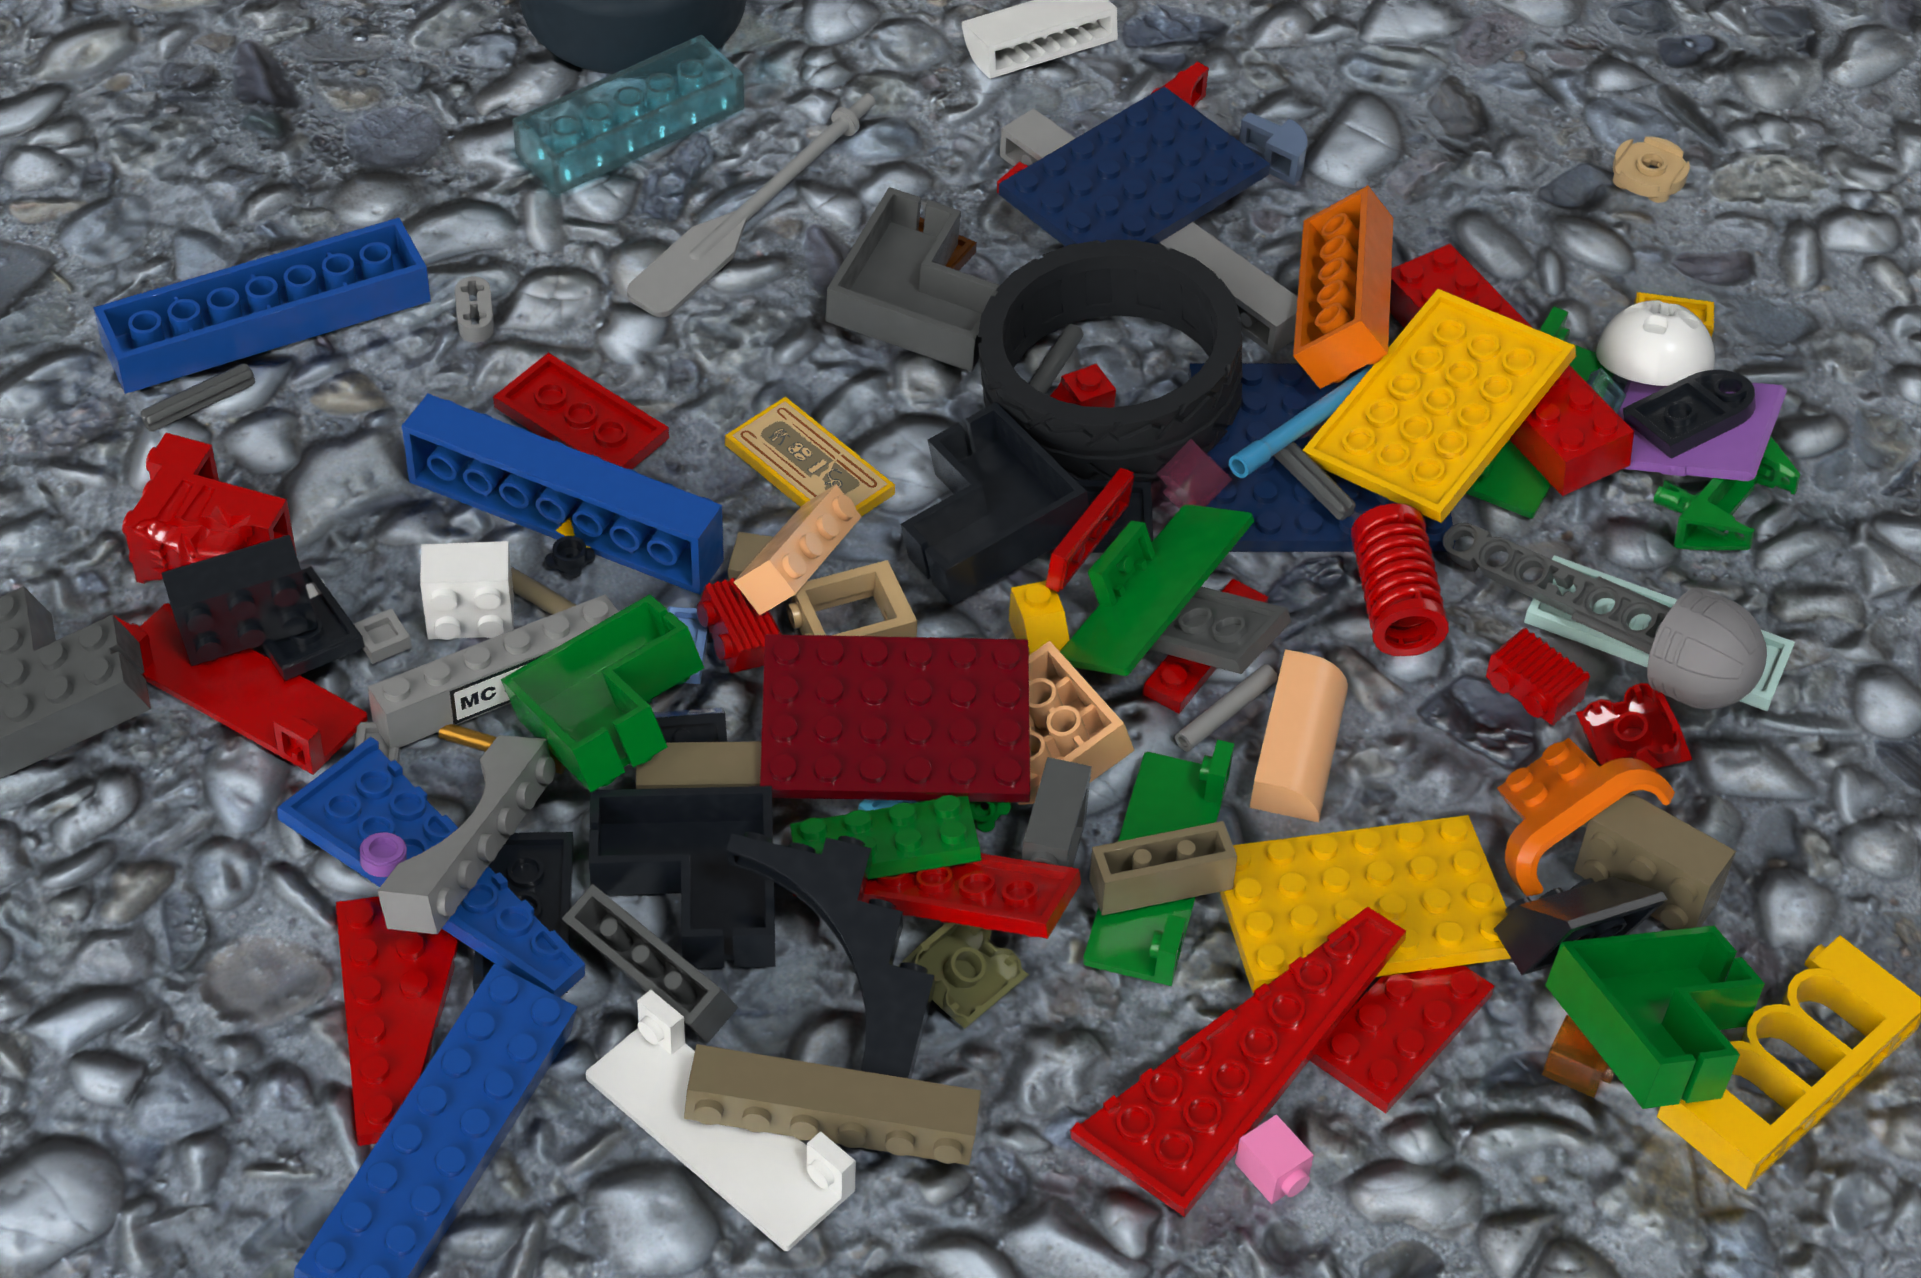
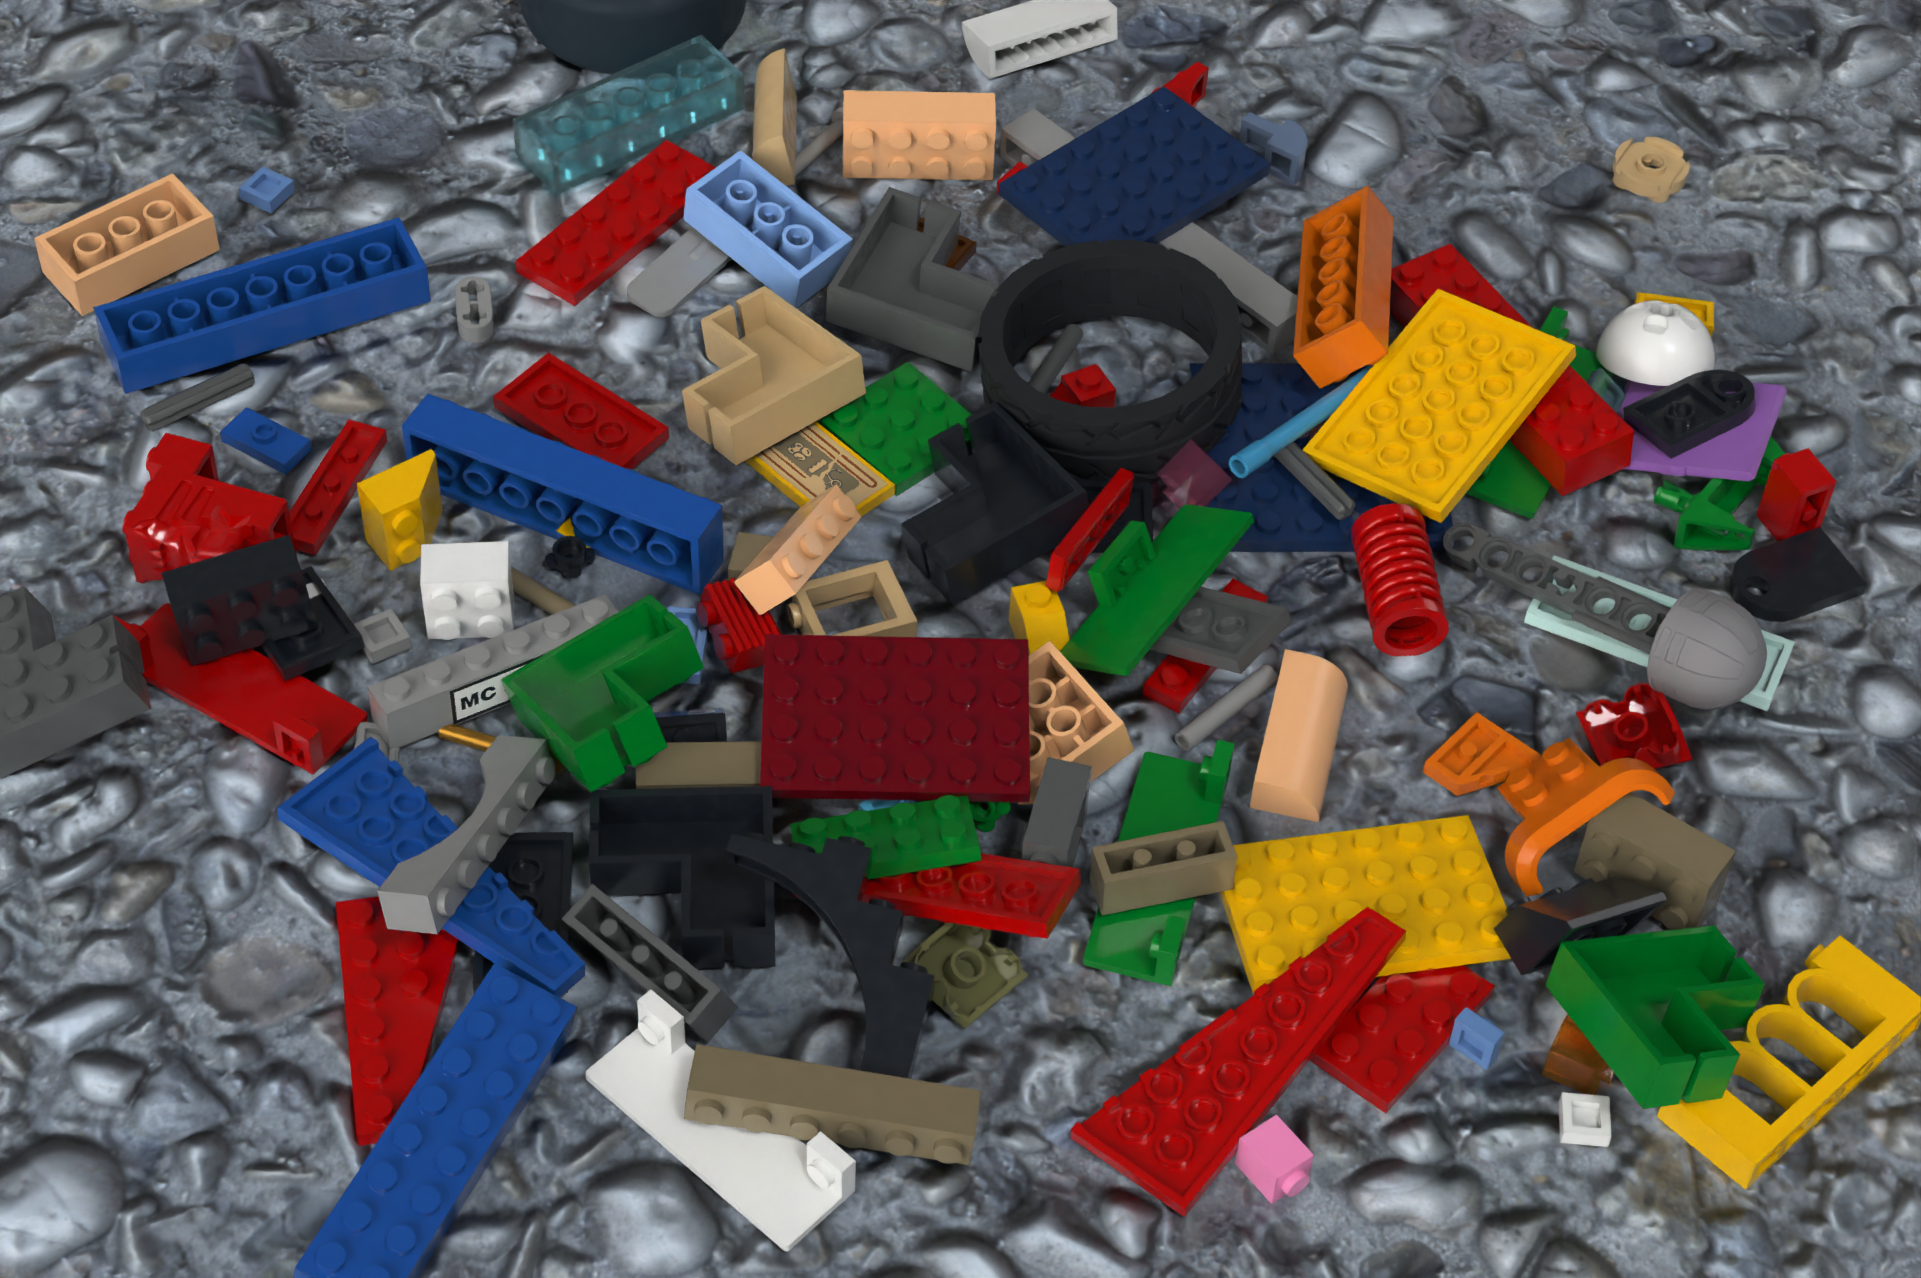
(127, 244): none -> light nougat brick
(266, 189): none -> medium blue plate
(266, 440): none -> blue plate
(334, 484): none -> red plate
(382, 853): medium lavender tile -> none
(401, 509): none -> yellow slope
(614, 224): none -> red plate
(766, 228): none -> light blue brick
(770, 379): none -> tan piece
(775, 118): none -> tan brick
(894, 424): none -> green plate
(918, 135): none -> light nougat brick
(1476, 1038): none -> medium blue plate
(1477, 757): none -> orange wing
(1537, 676): red brick -> none
(1585, 1119): none -> white plate
(1795, 495): none -> red brick
(1796, 577): none -> black tile

